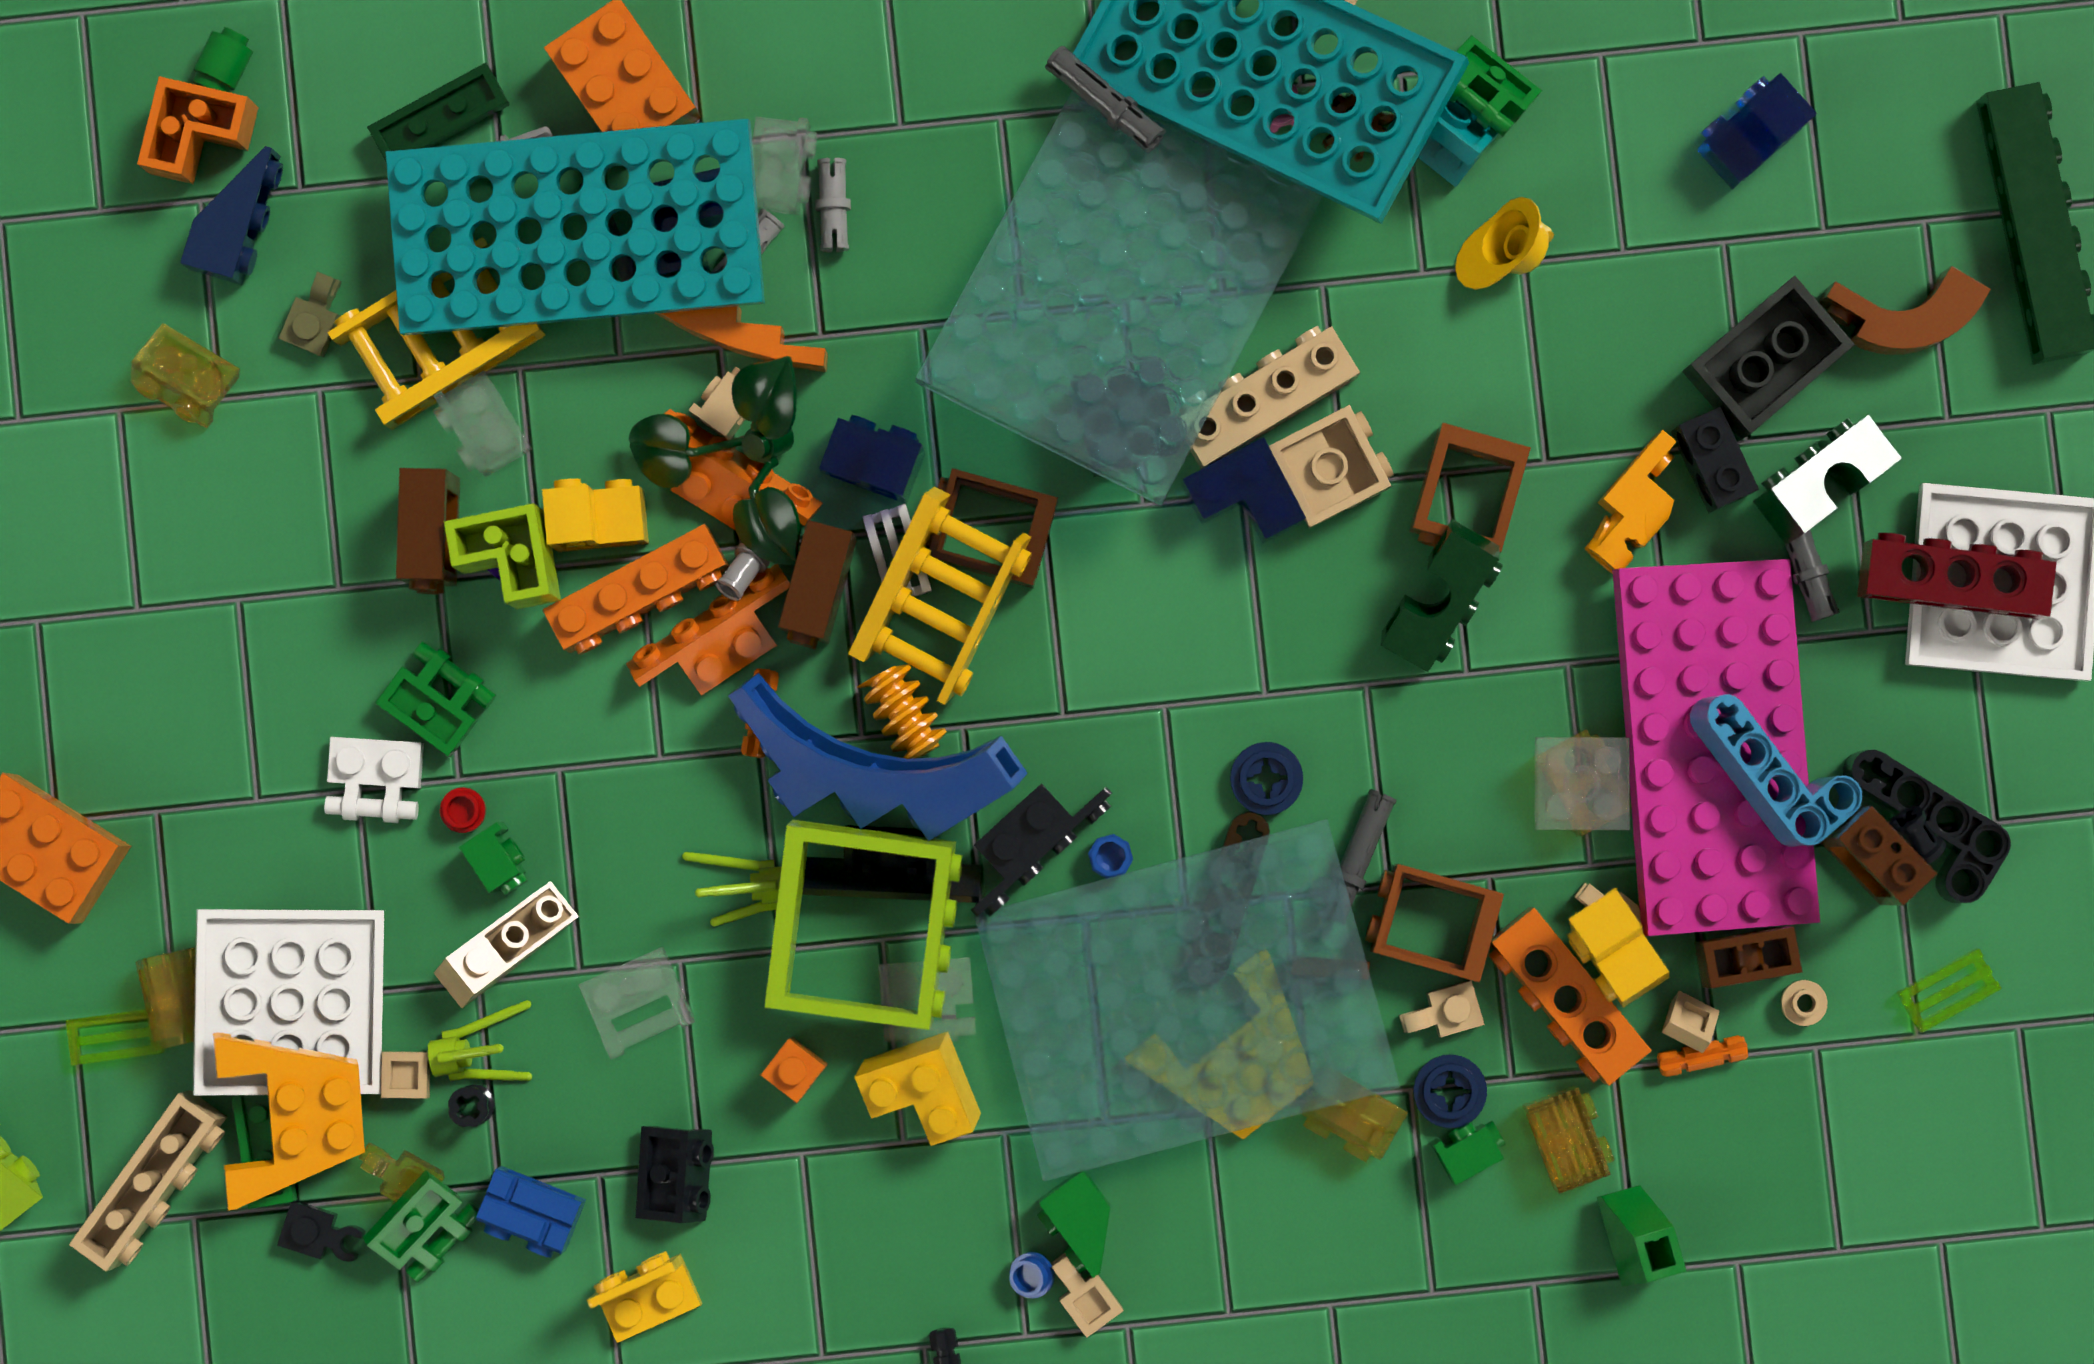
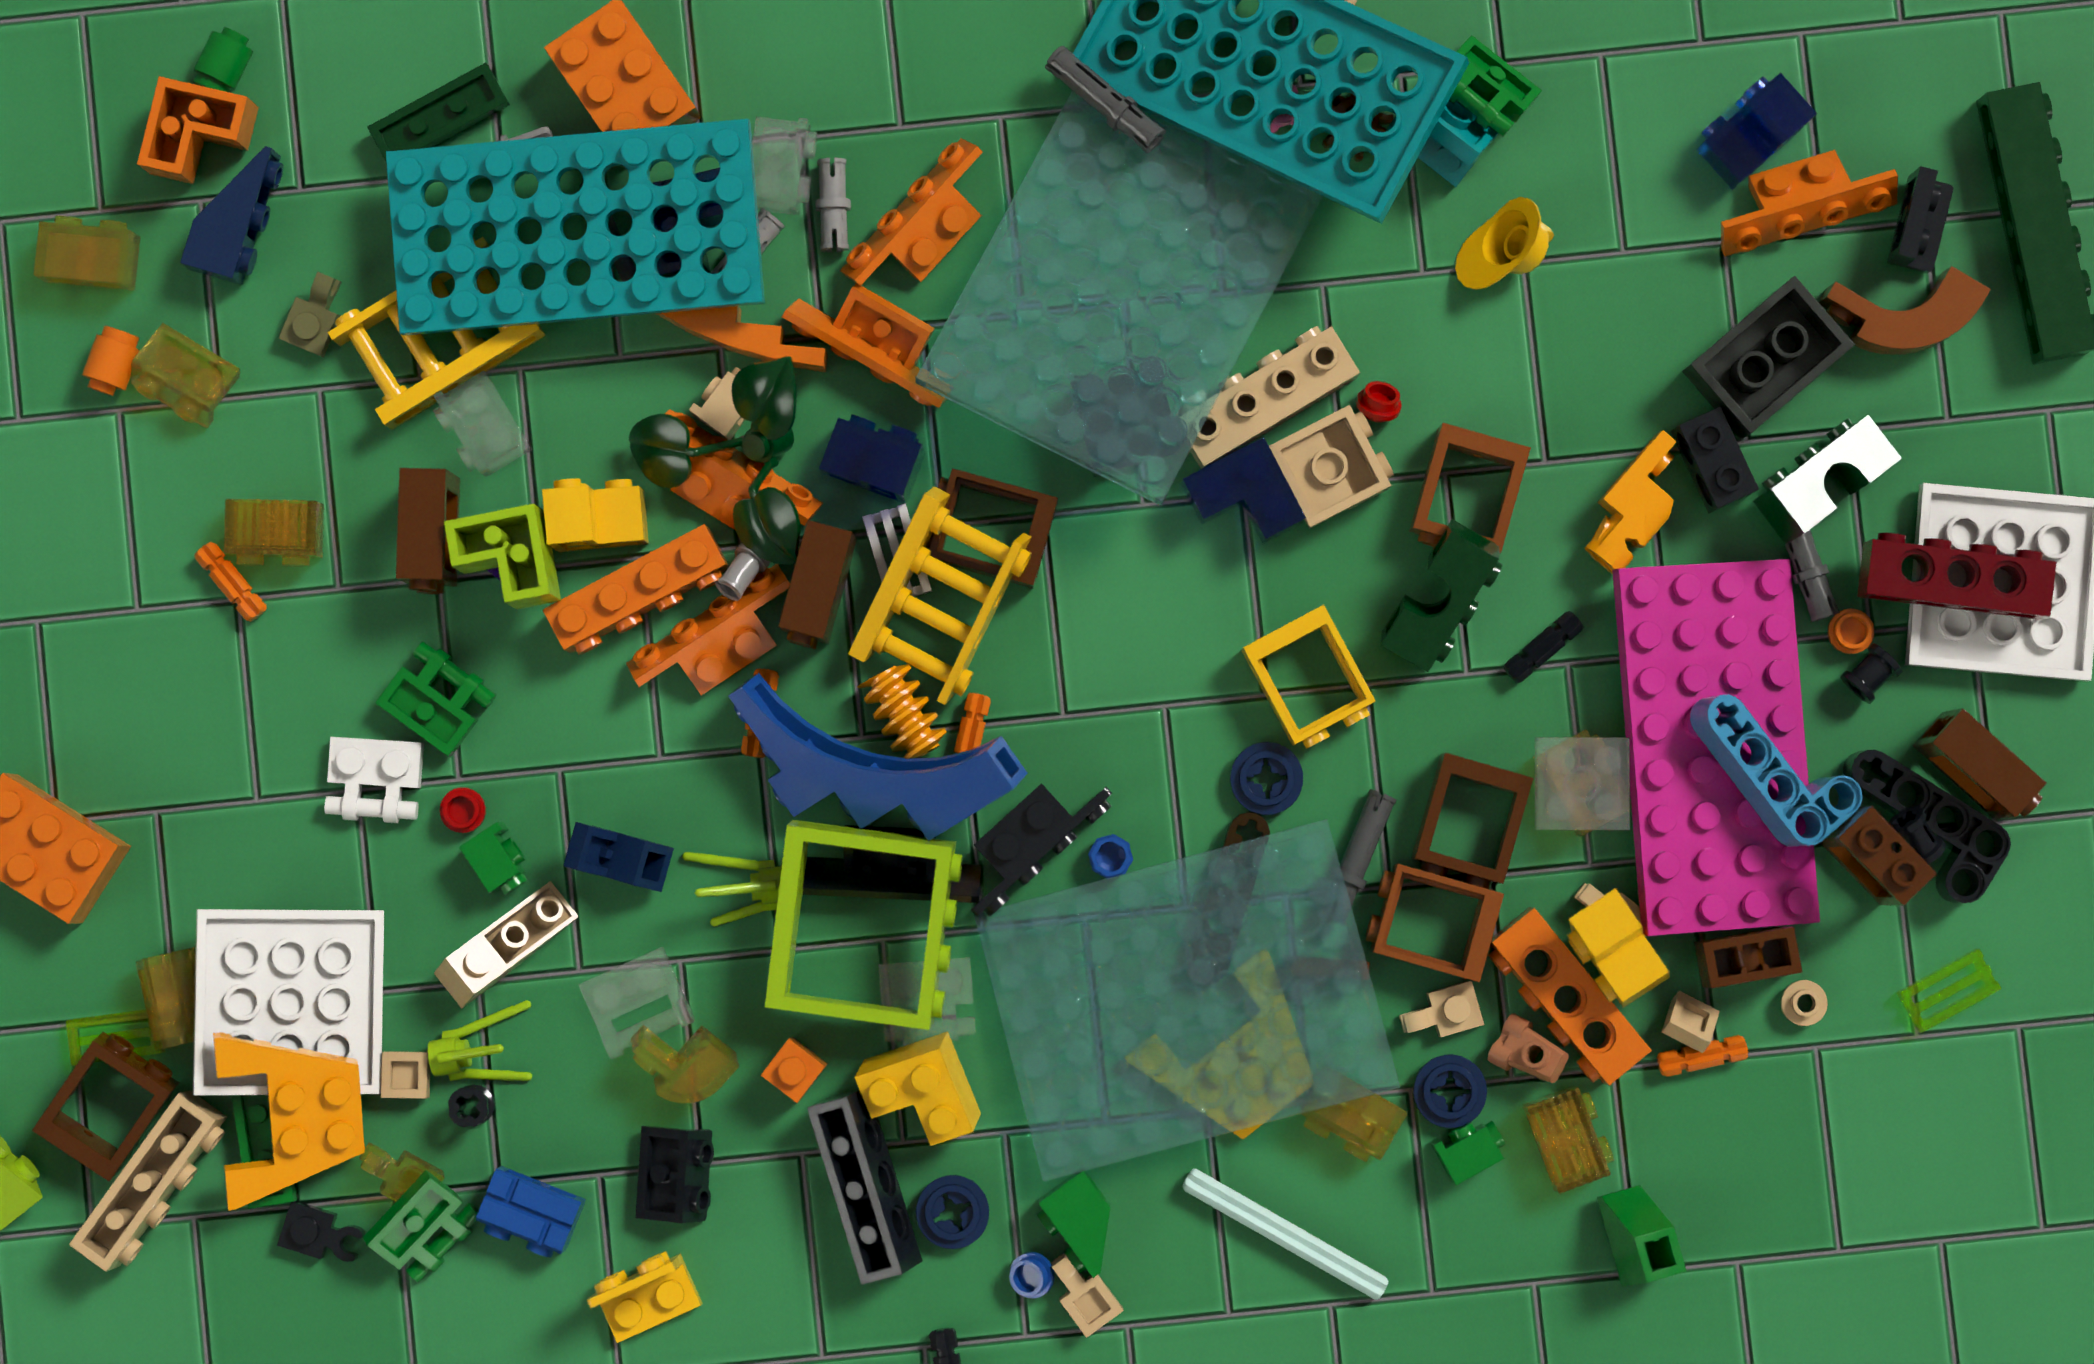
(81, 1142): none -> reddish brown window
(87, 254): none -> clear yellow brick
(110, 360): none -> orange brick
(230, 581): none -> orange axle
(274, 530): none -> clear yellow brick
(618, 856): none -> dark blue brick
(690, 1073): none -> clear yellow brick
(864, 1187): none -> black brick
(872, 334): none -> orange bracket
(924, 223): none -> orange bracket
(945, 1232): none -> dark blue gear
(972, 725): none -> orange axle
(1285, 1234): none -> light aqua axle
(1288, 634): none -> yellow window
(1379, 402): none -> red plate
(1485, 775): none -> reddish brown window
(1520, 1046): none -> nougat plate
(1543, 647): none -> black axle
(1805, 198): none -> orange bracket
(1850, 631): none -> orange plate
(1871, 673): none -> black bush
(1920, 221): none -> black bracket
(1980, 765): none -> reddish brown window

